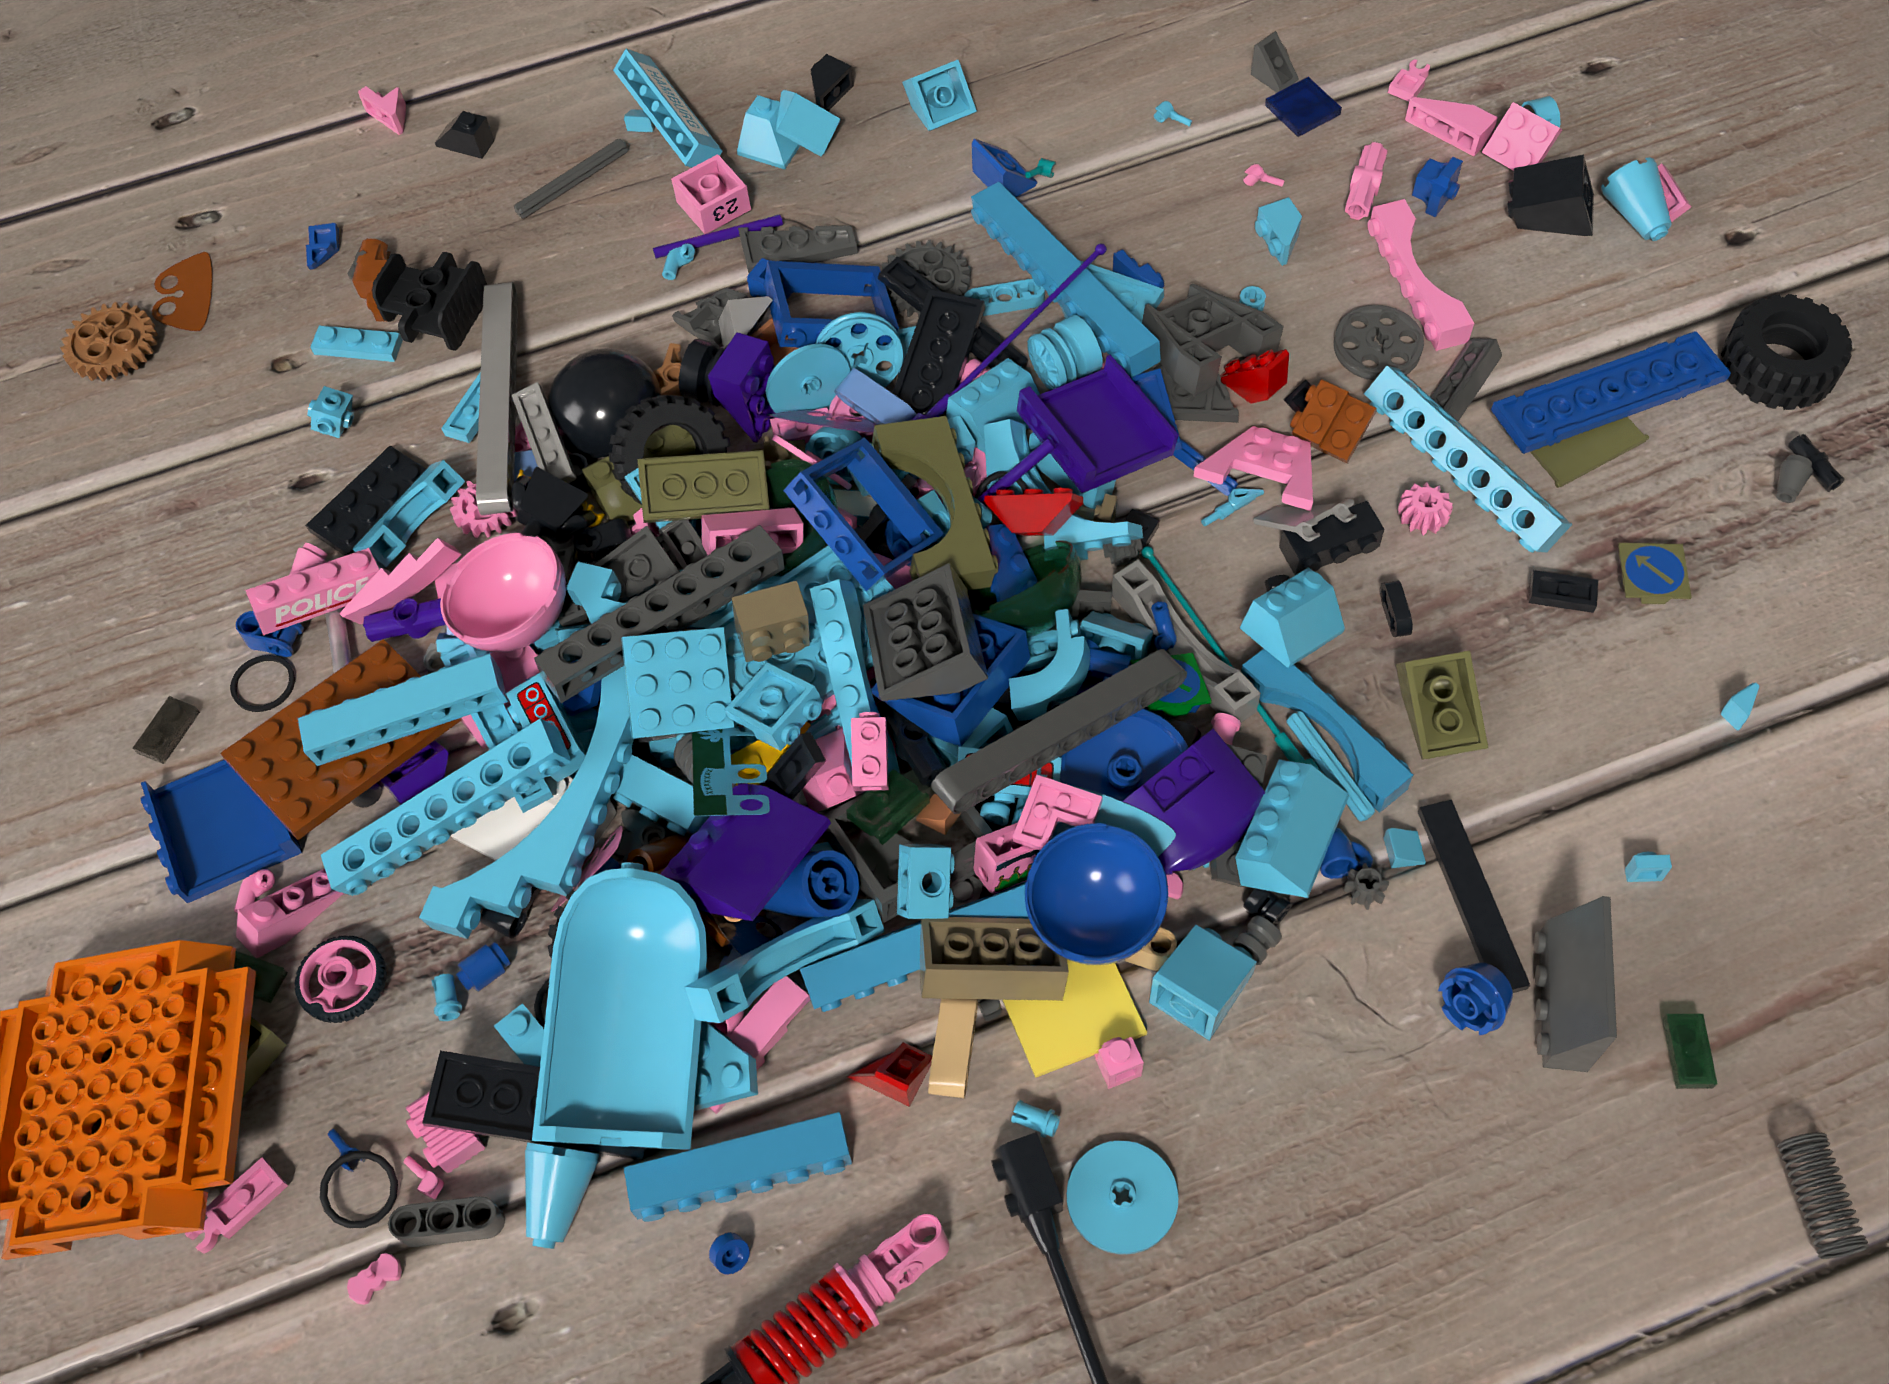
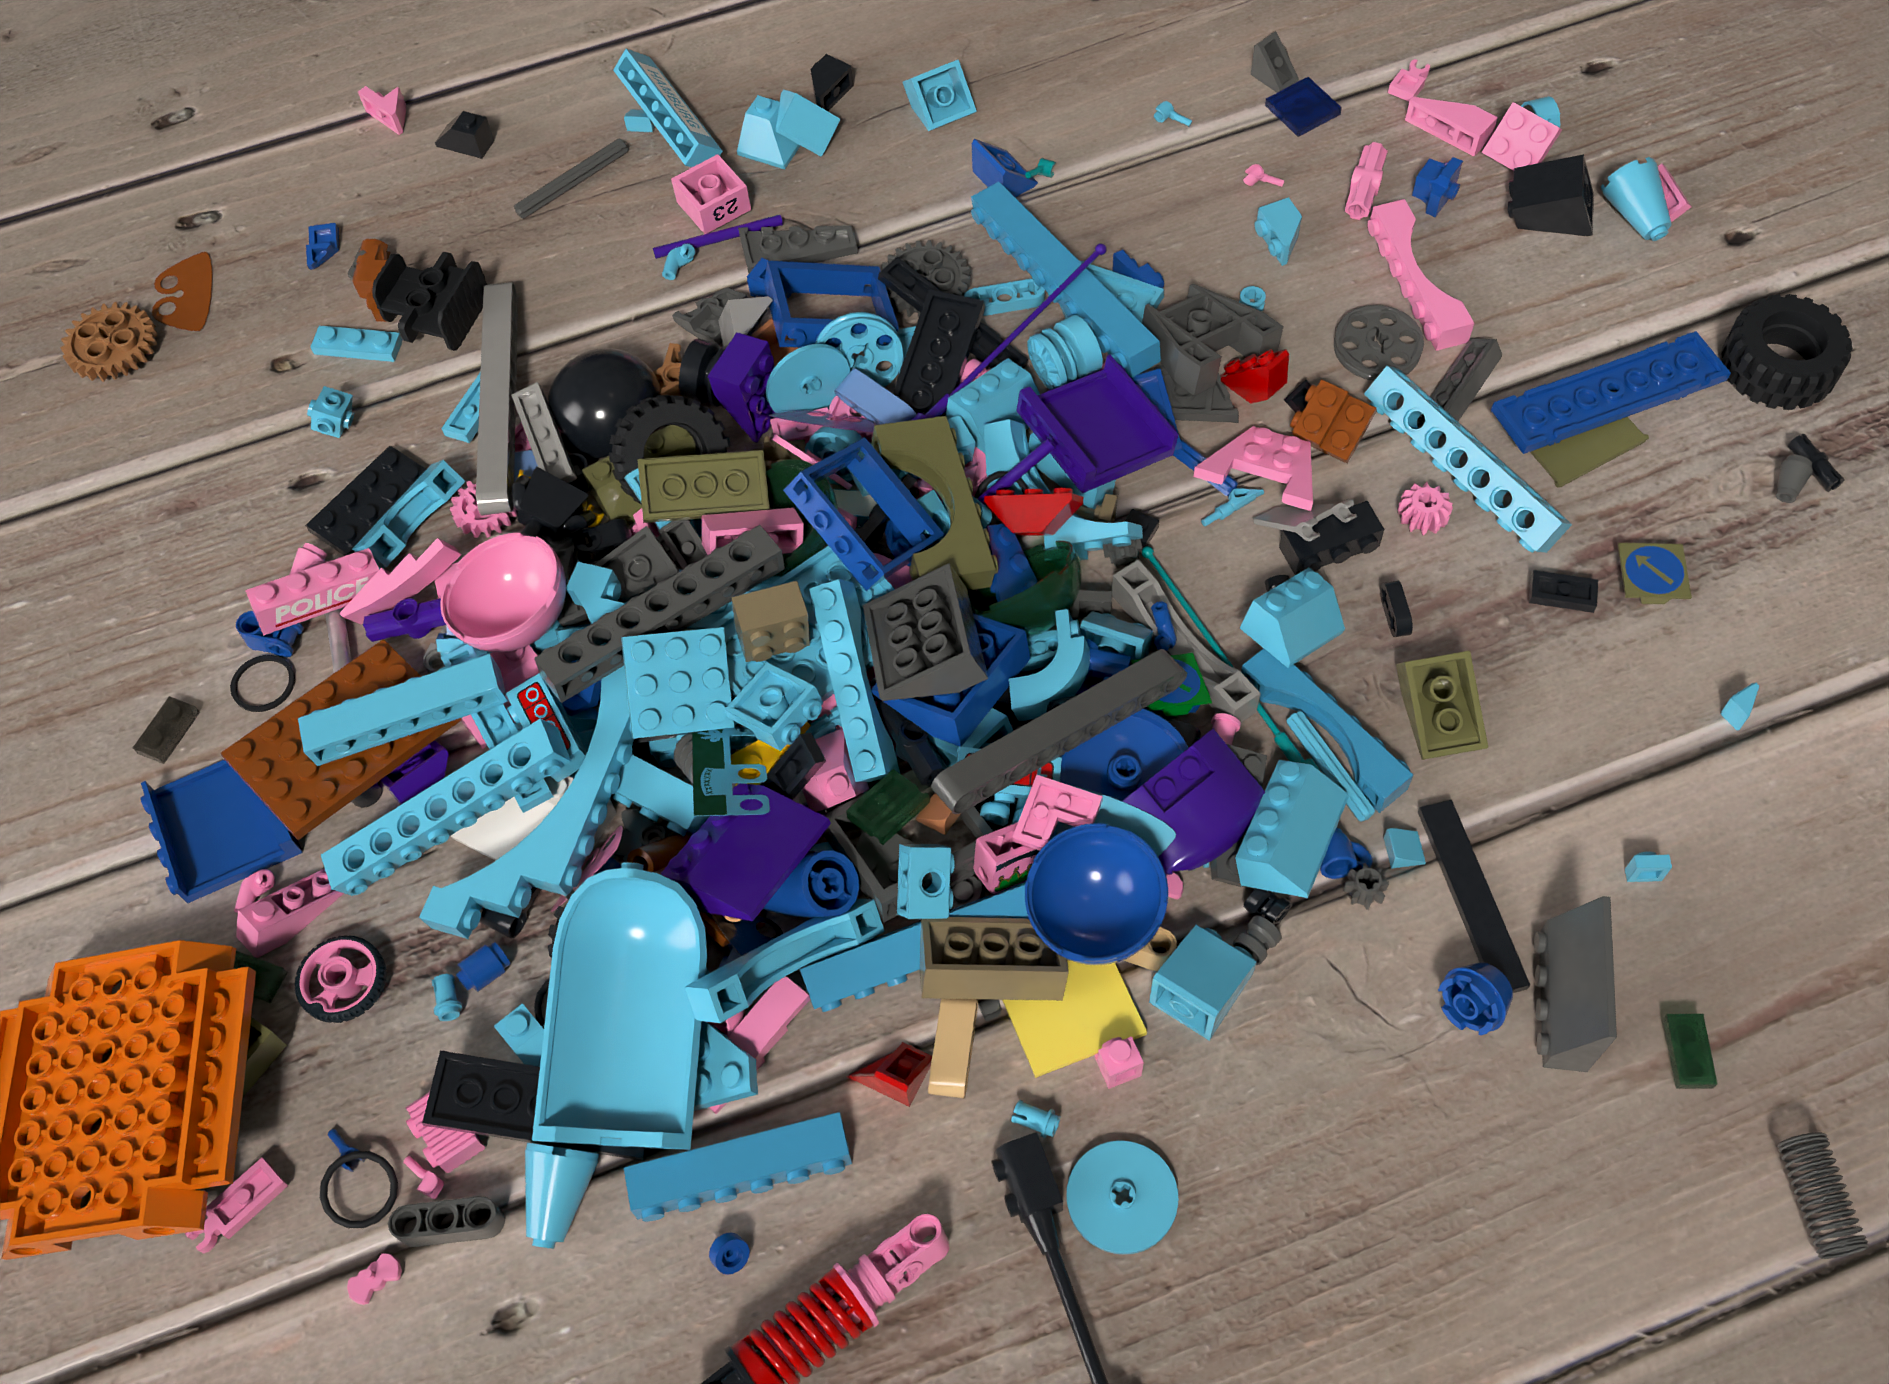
(869, 752): bright pink brick -> none

